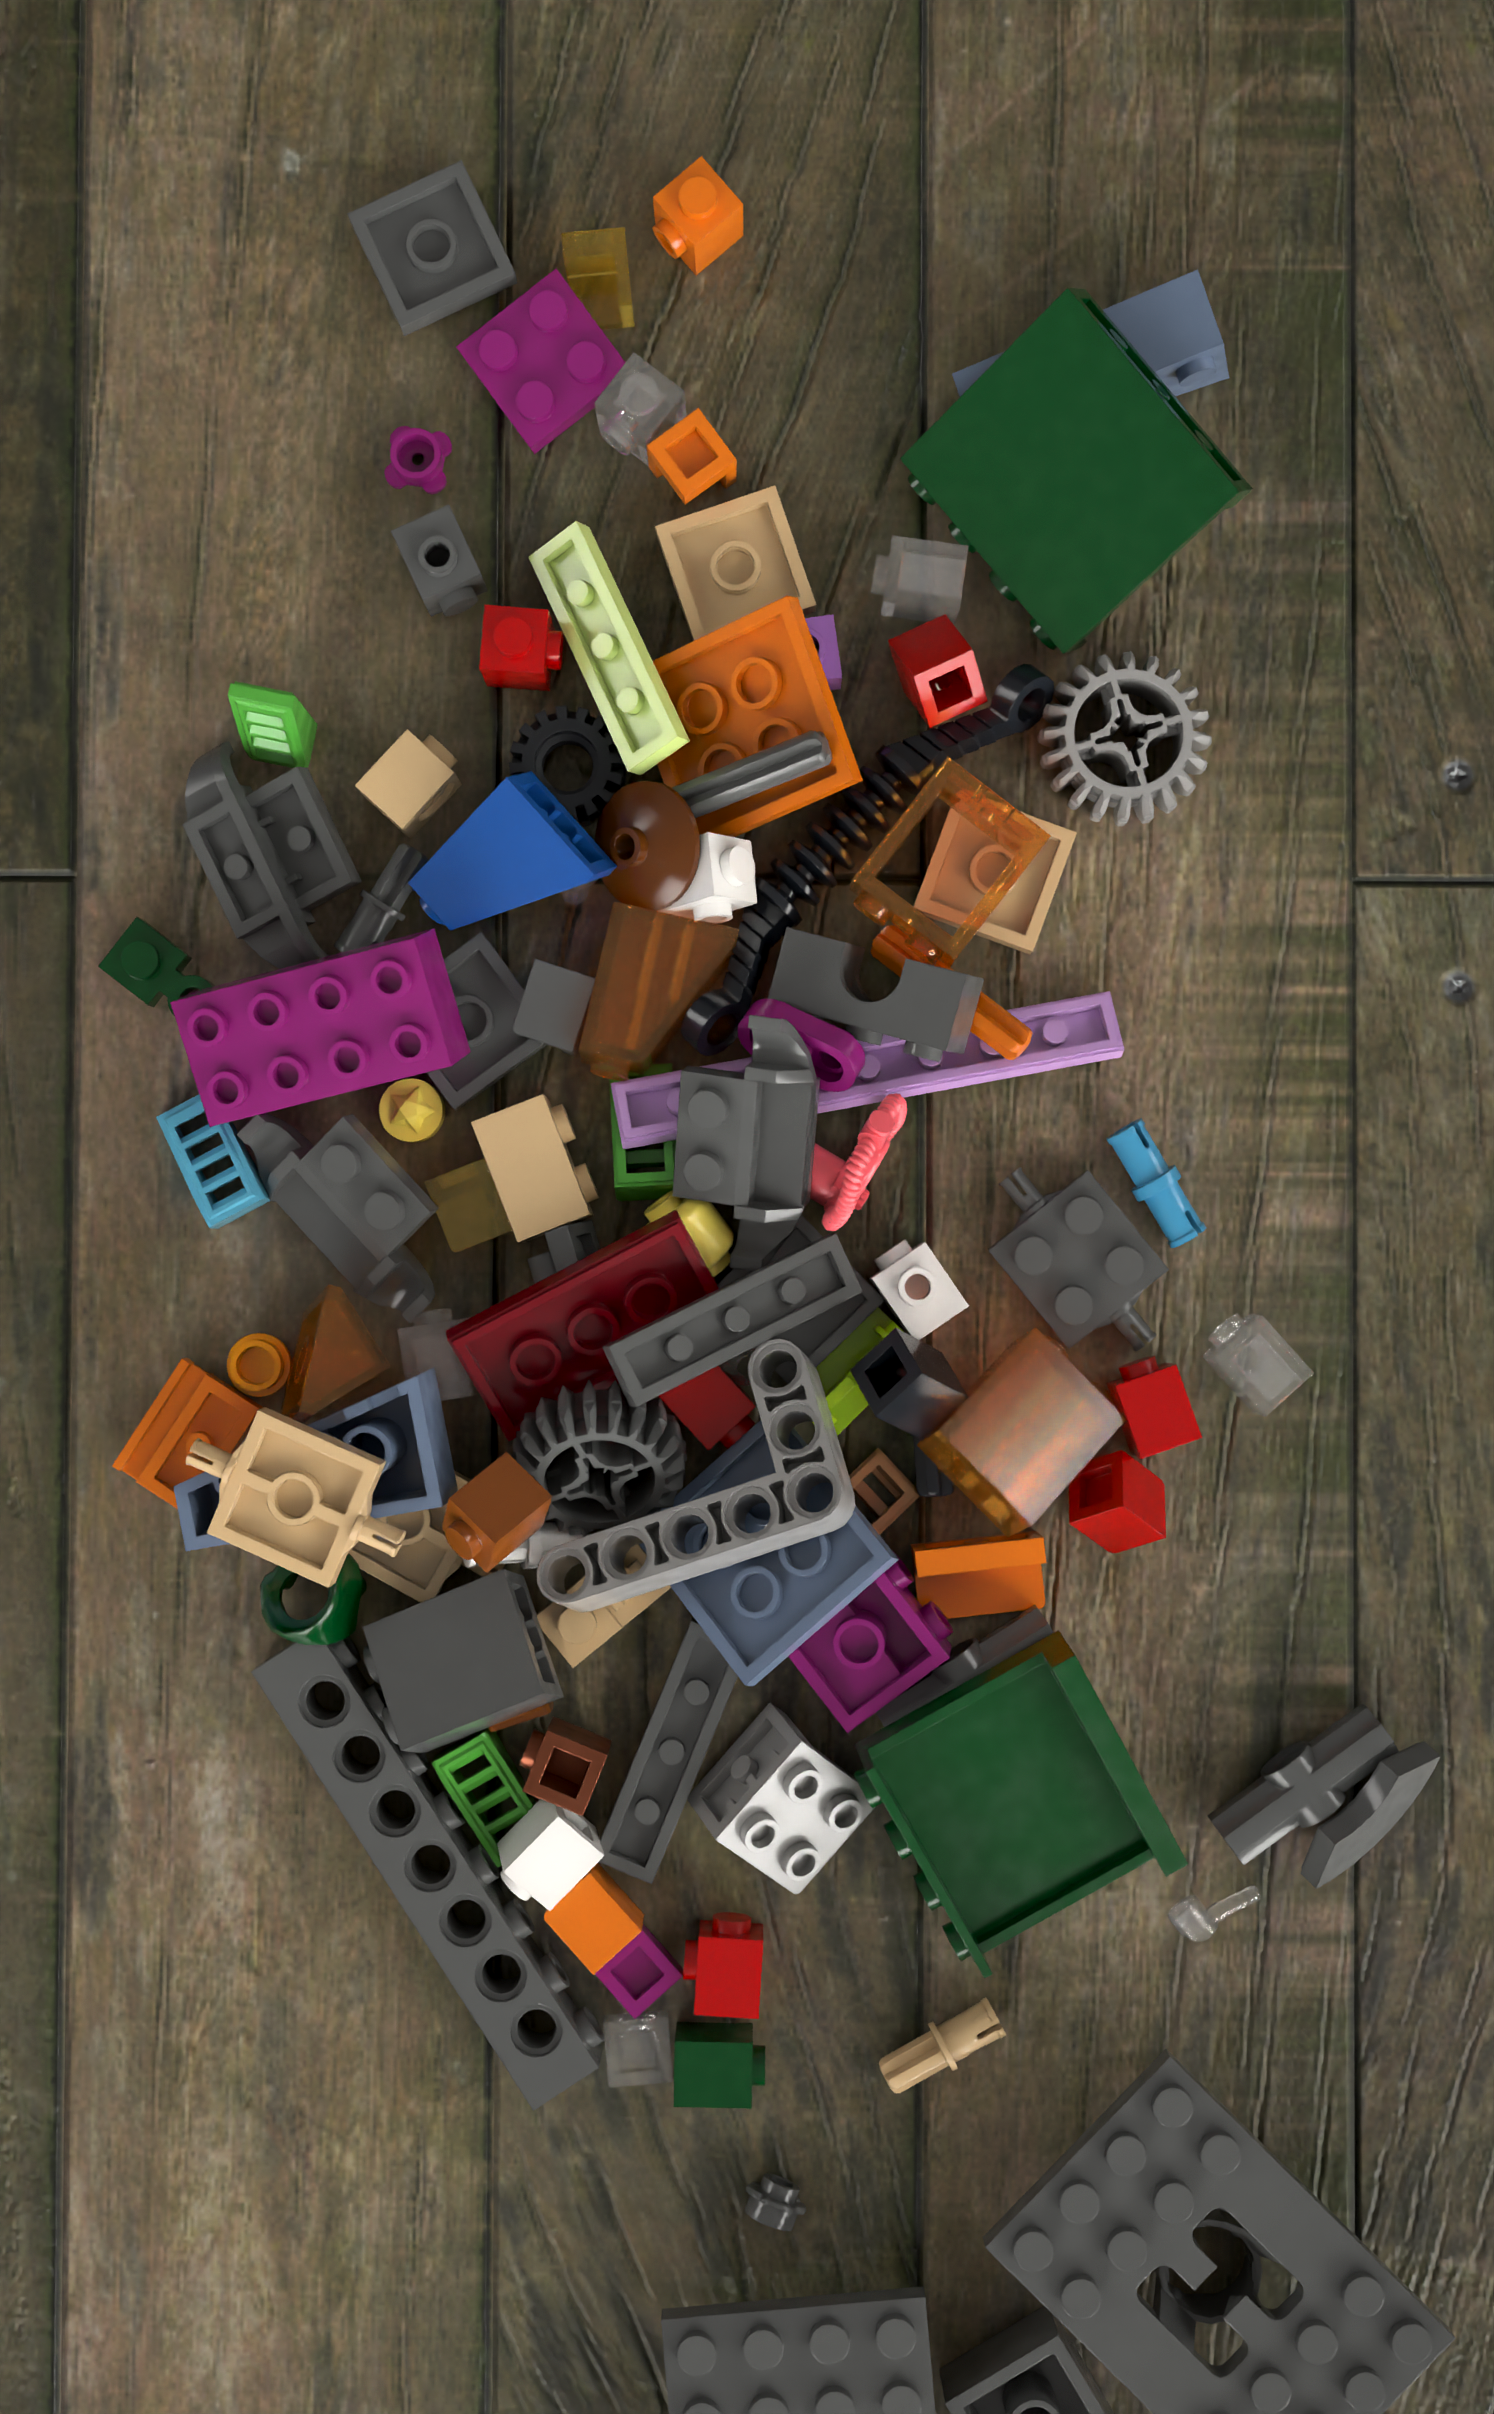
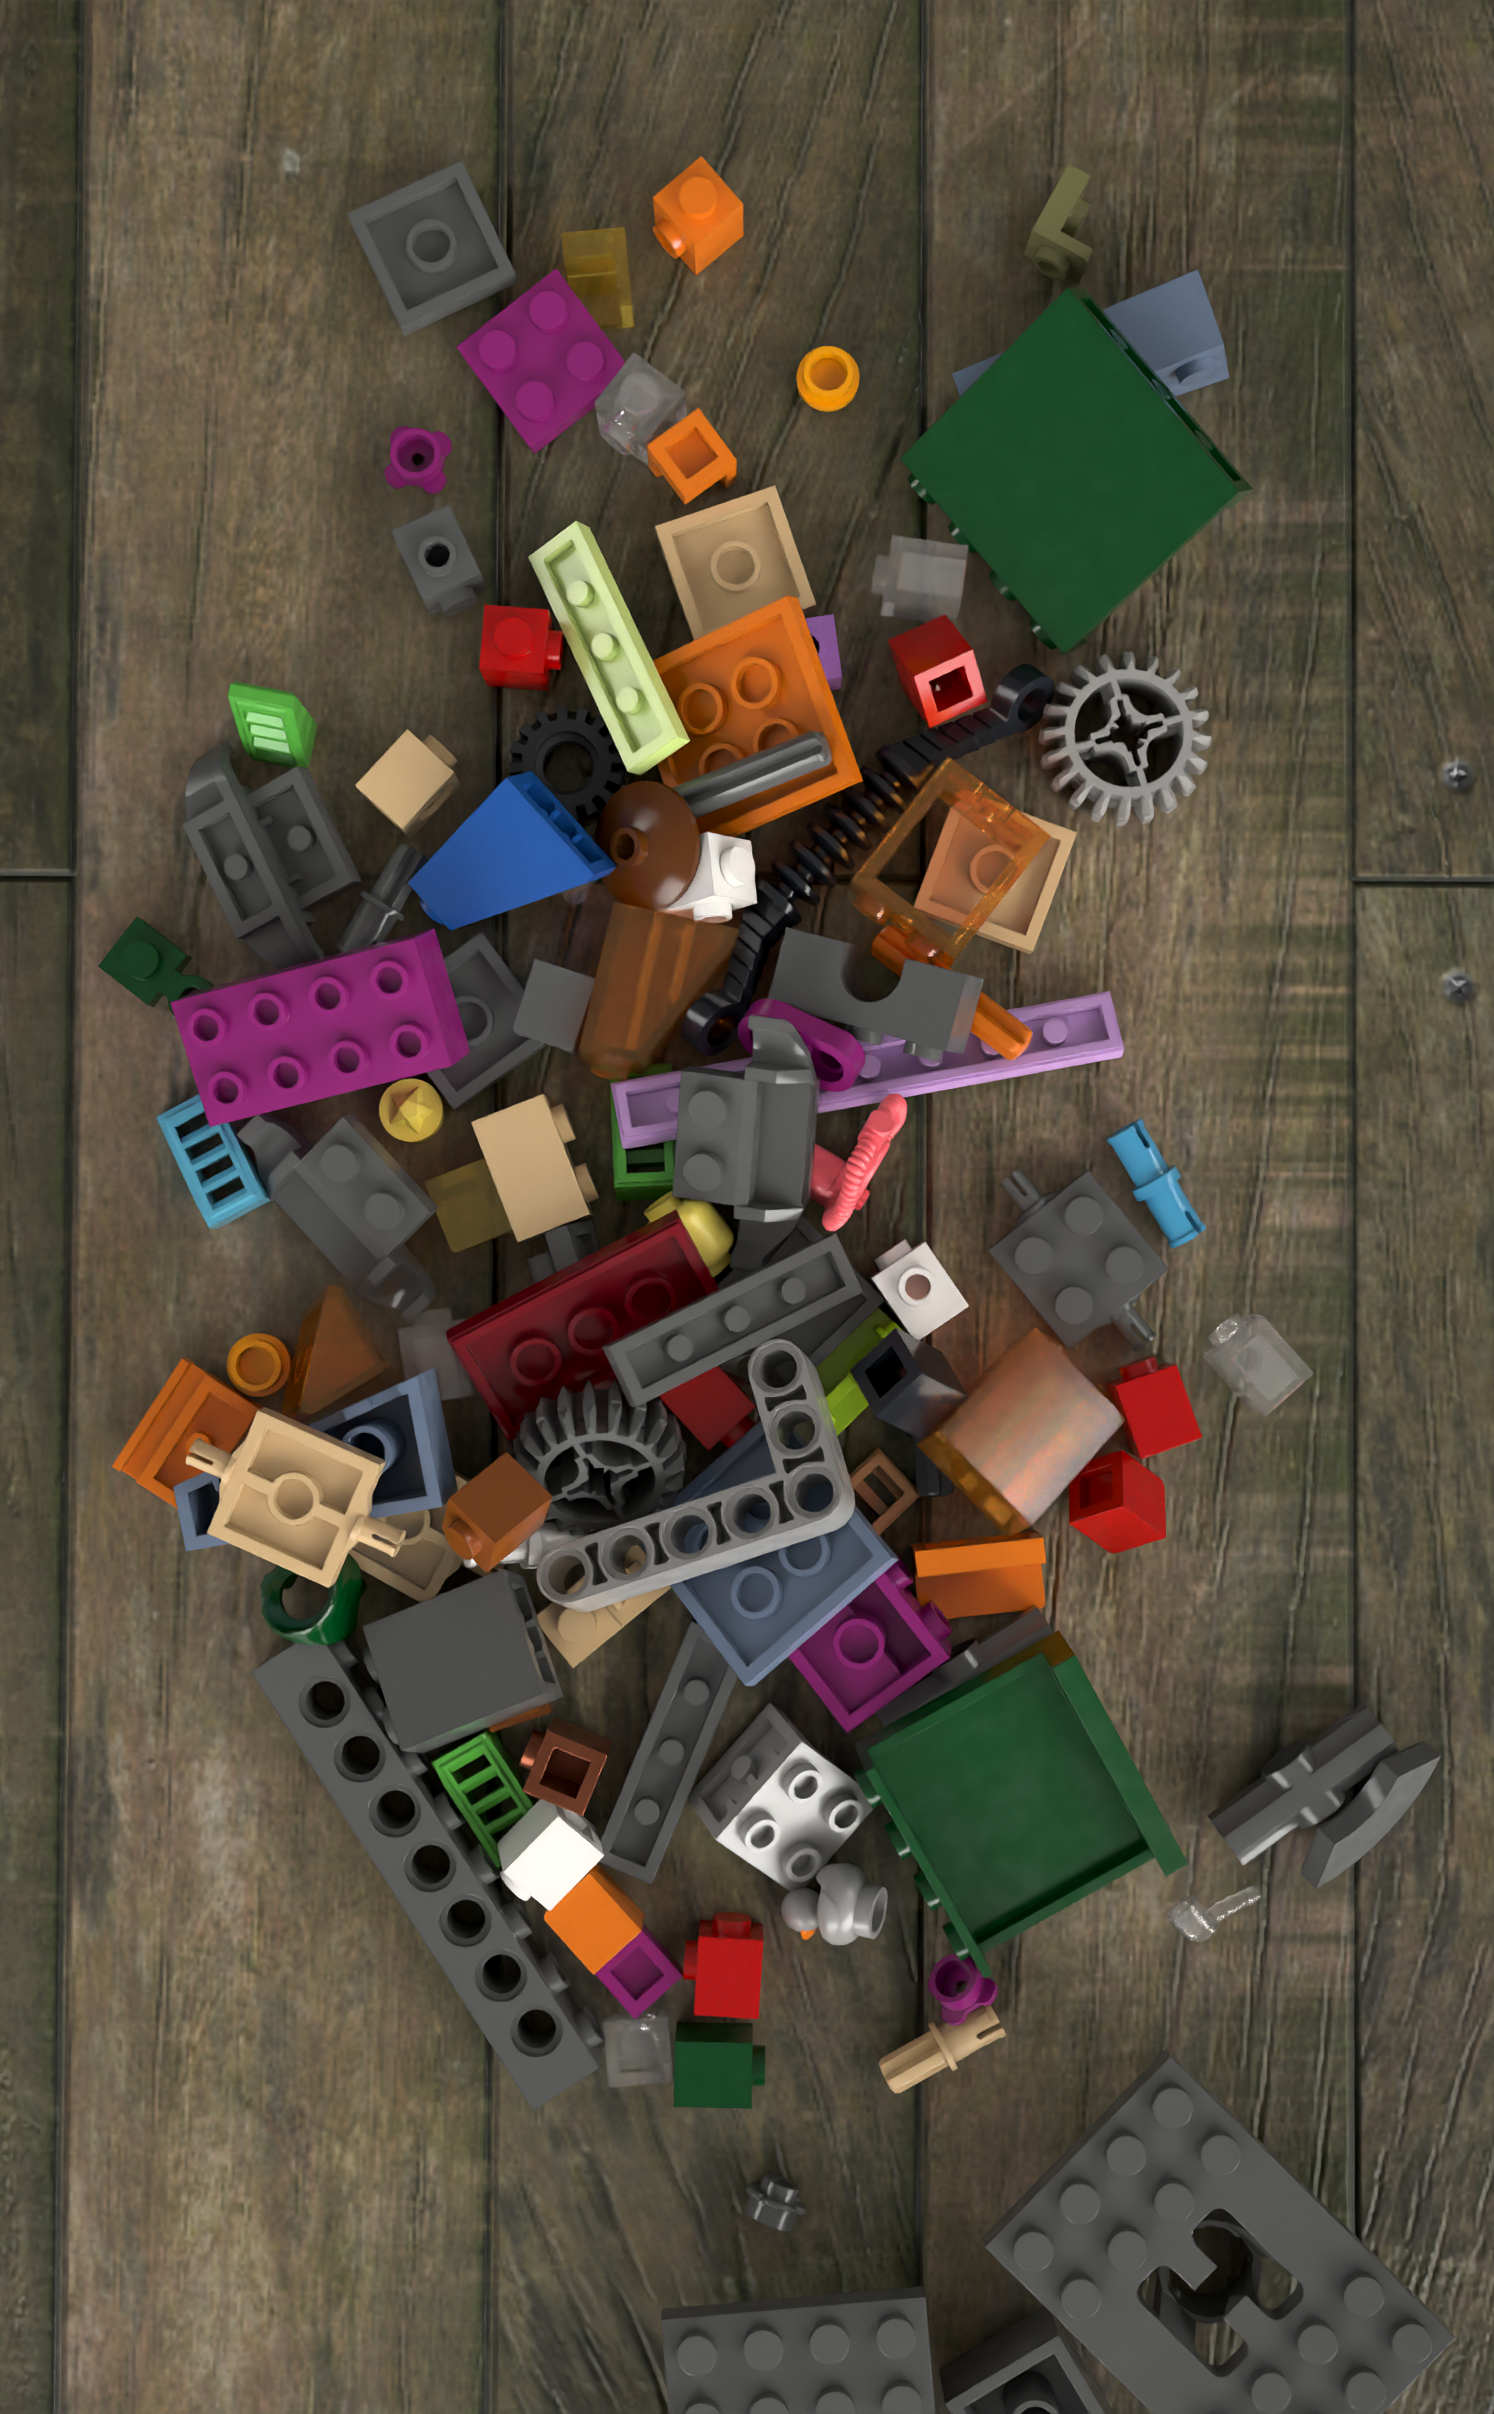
(827, 378): none -> light orange plate
(842, 1910): none -> light grey animal
(946, 1981): none -> magenta plate
(1053, 235): none -> olive bracket

